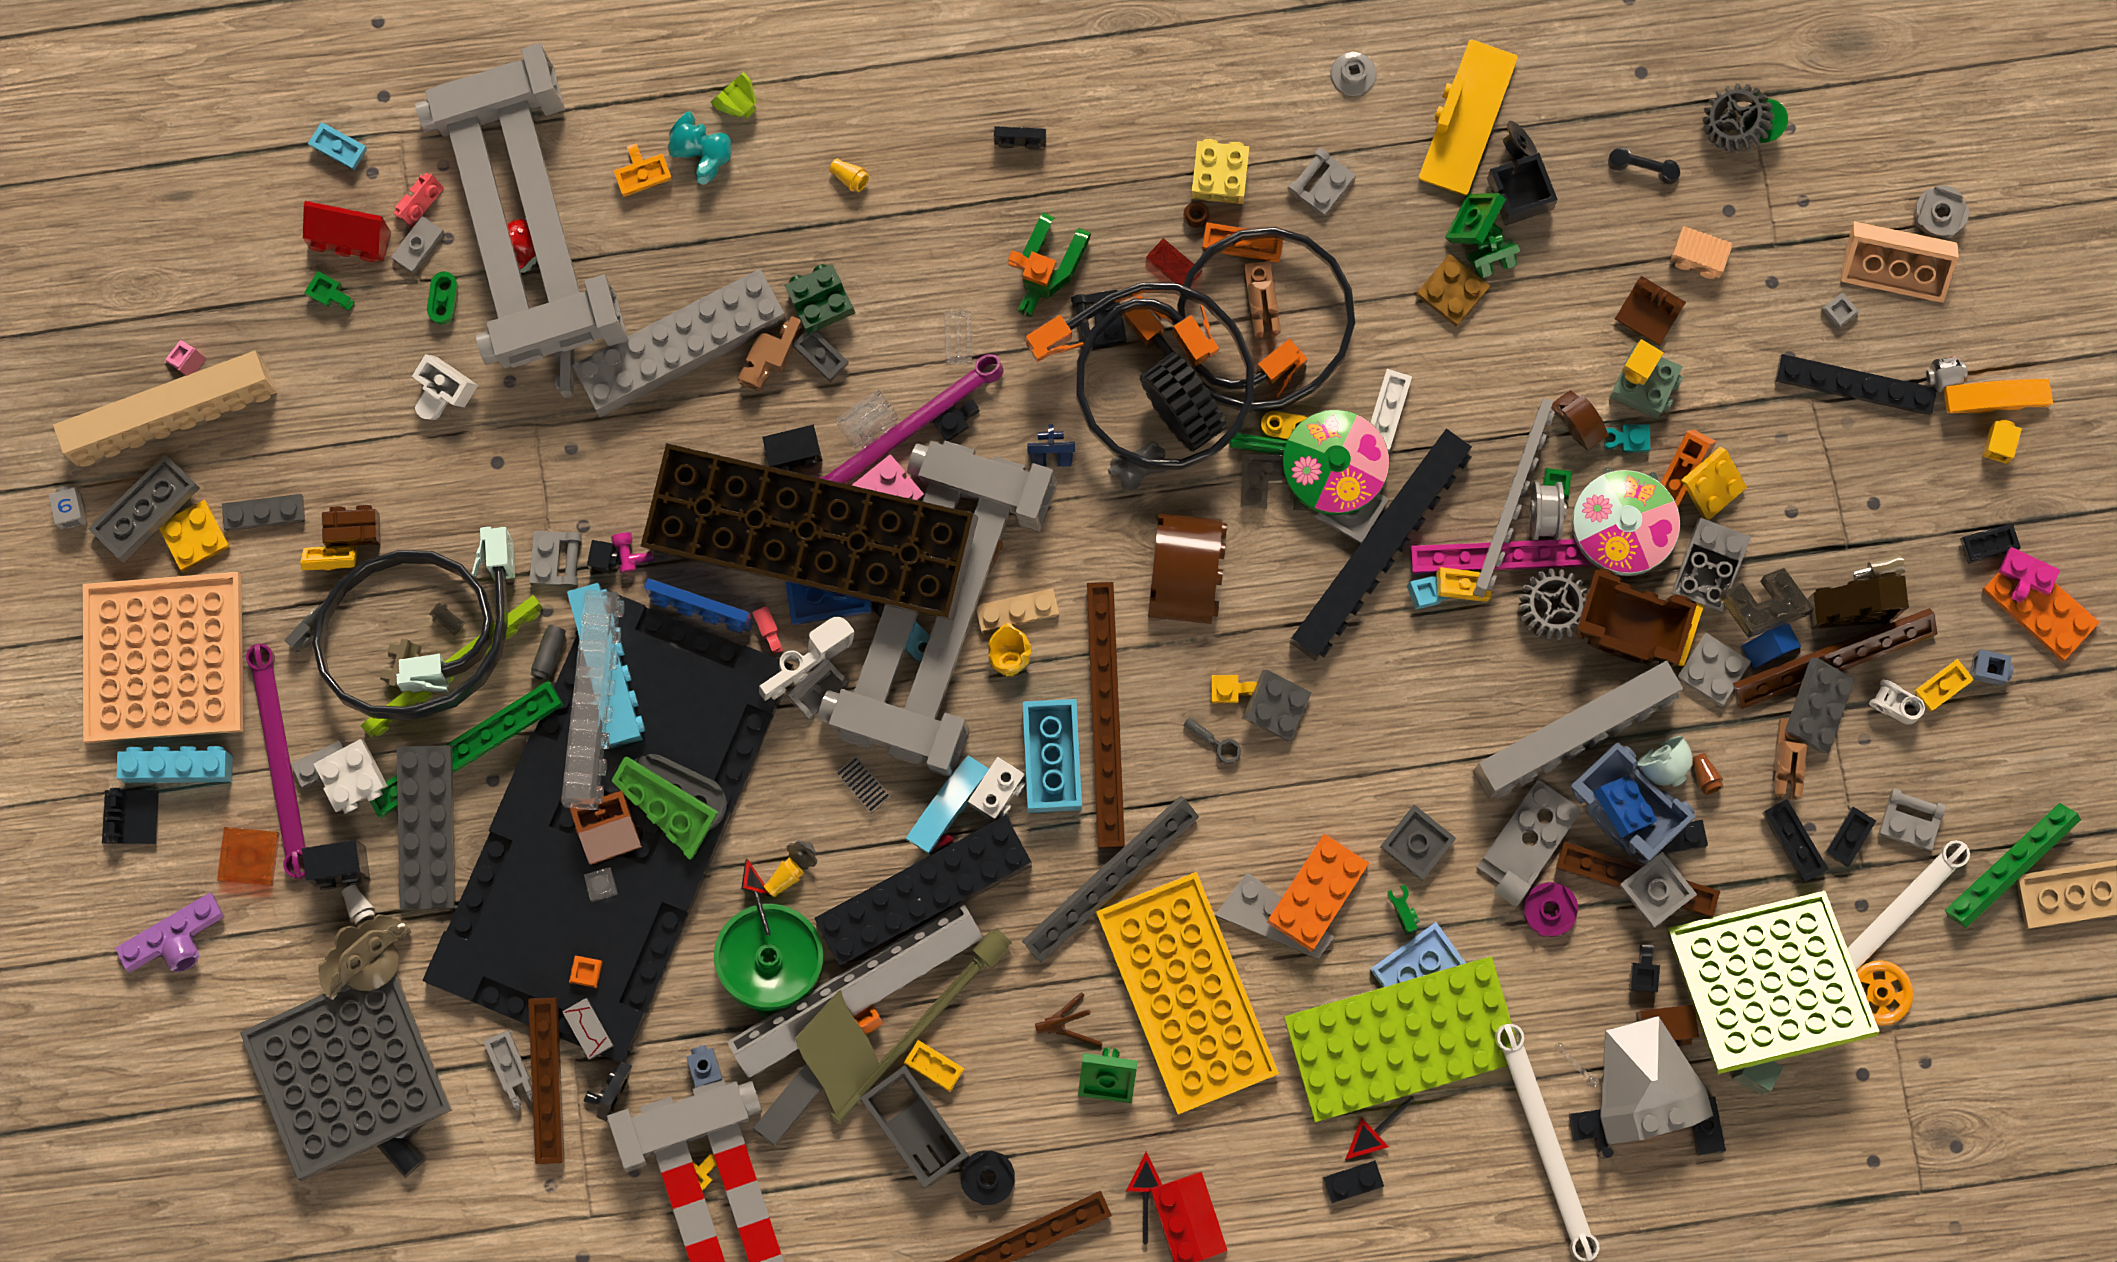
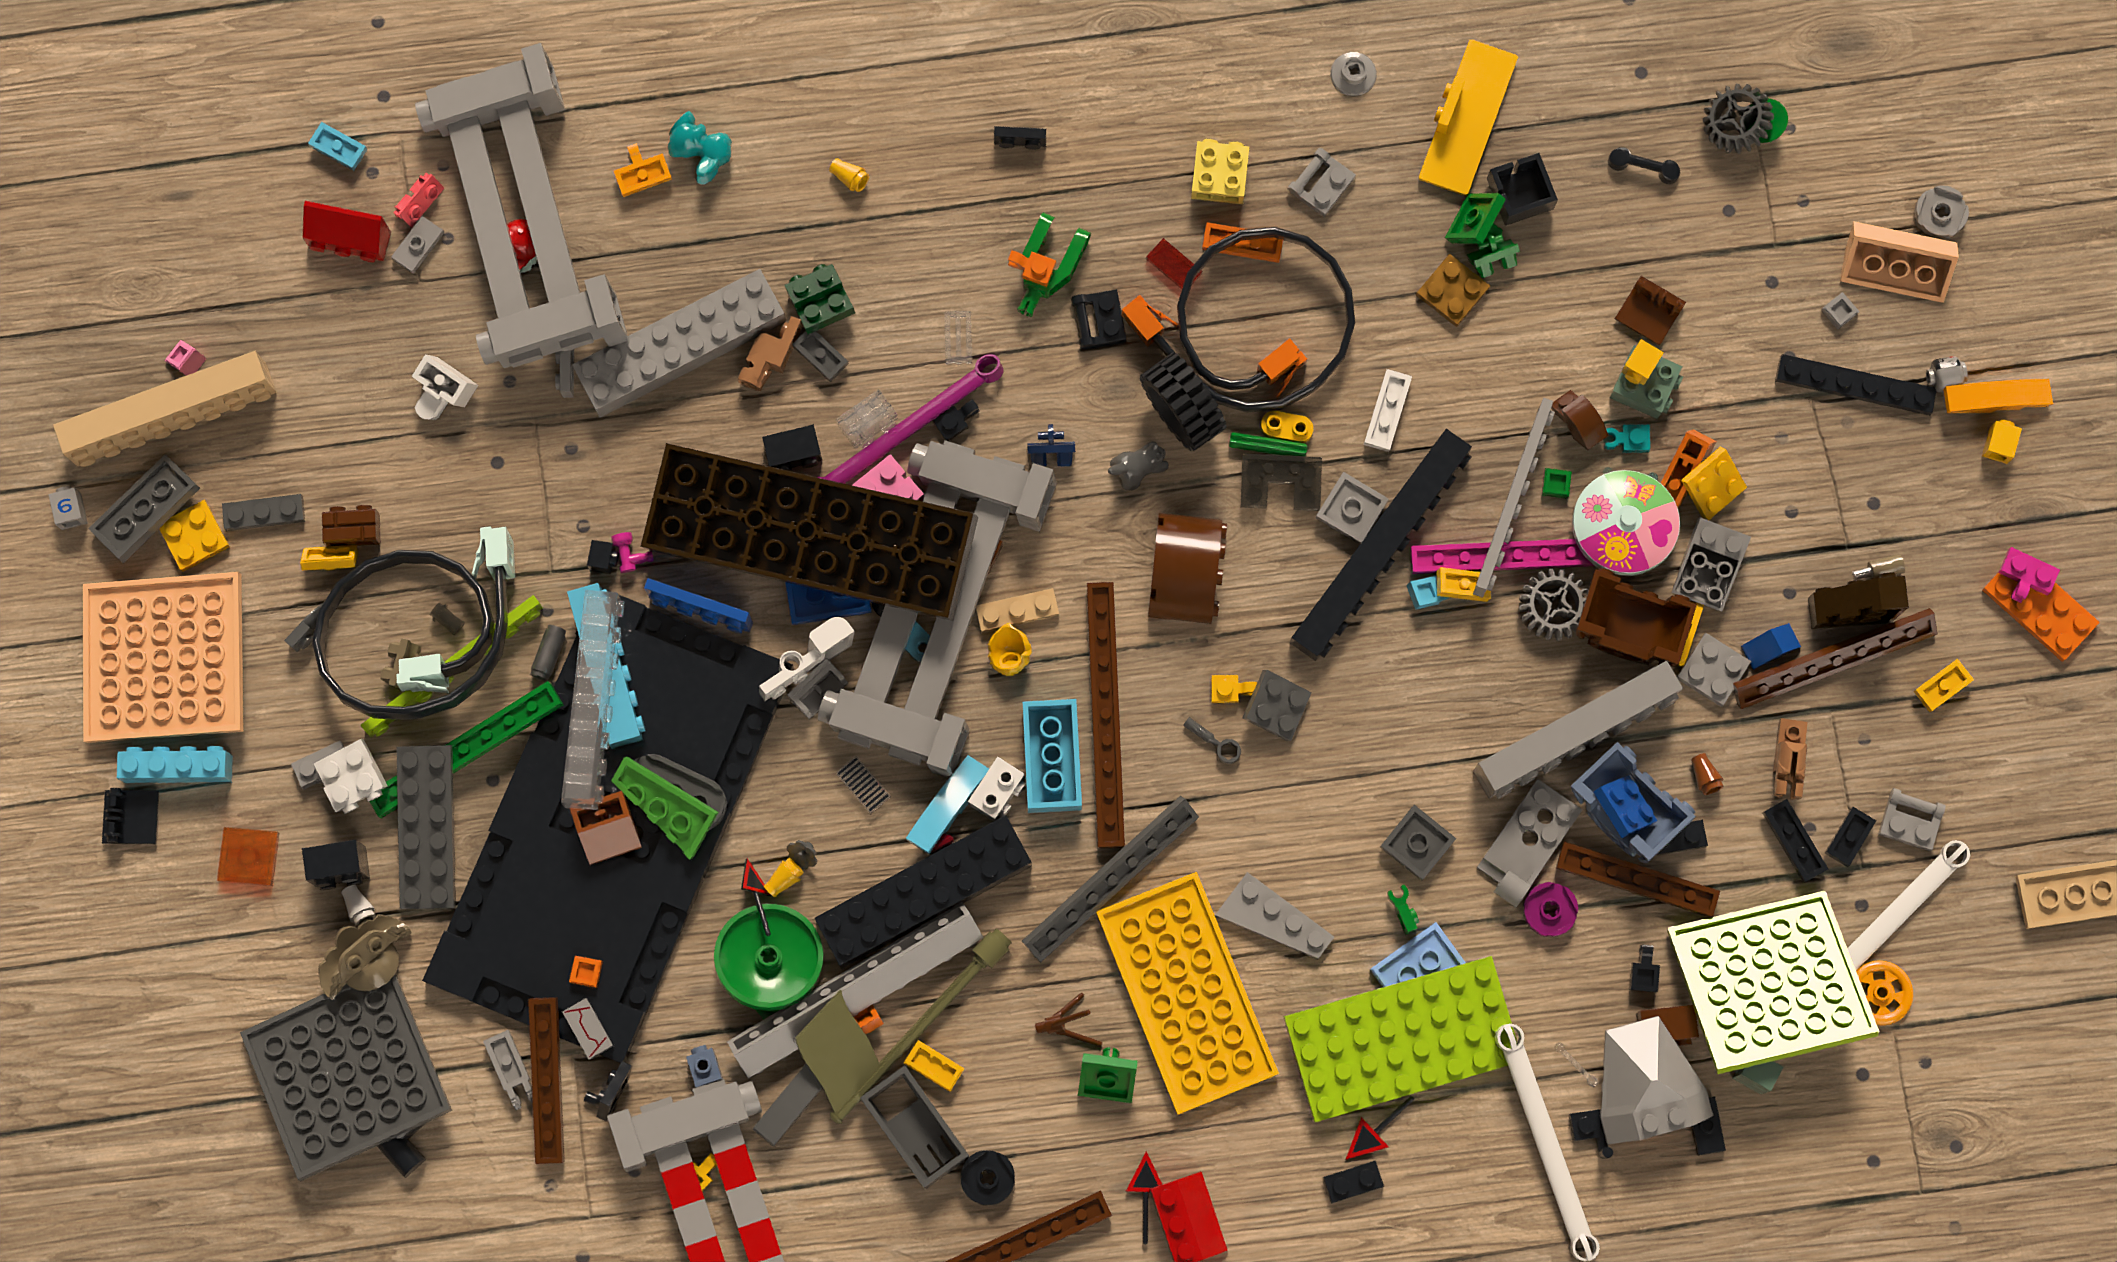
(172, 937): medium lavender plate -> none
(278, 758): magenta piece -> none
(325, 290): green plate -> none
(442, 298): green plate -> none
(547, 556): light grey plate -> none
(601, 884): clear plate -> none
(737, 98): lime brick -> none
(768, 628): coral bar -> none
(1055, 333): black piece -> none
(1196, 207): reddish brown plate -> none
(1262, 298): medium nougat plate -> none
(1317, 892): orange plate -> none
(1335, 462): dish -> none
(1518, 141): black piece -> none
(1547, 510): light grey wheel -> none
(1657, 890): light grey plate -> none
(1668, 763): light aqua cylinder -> none
(1701, 253): light nougat brick -> none
(1786, 604): clear smoke plate -> none
(1819, 705): dark grey plate -> none
(1896, 701): white piece -> none
(1989, 543): black plate -> none
(1998, 661): sand blue brick -> none
(2012, 865): green plate -> none

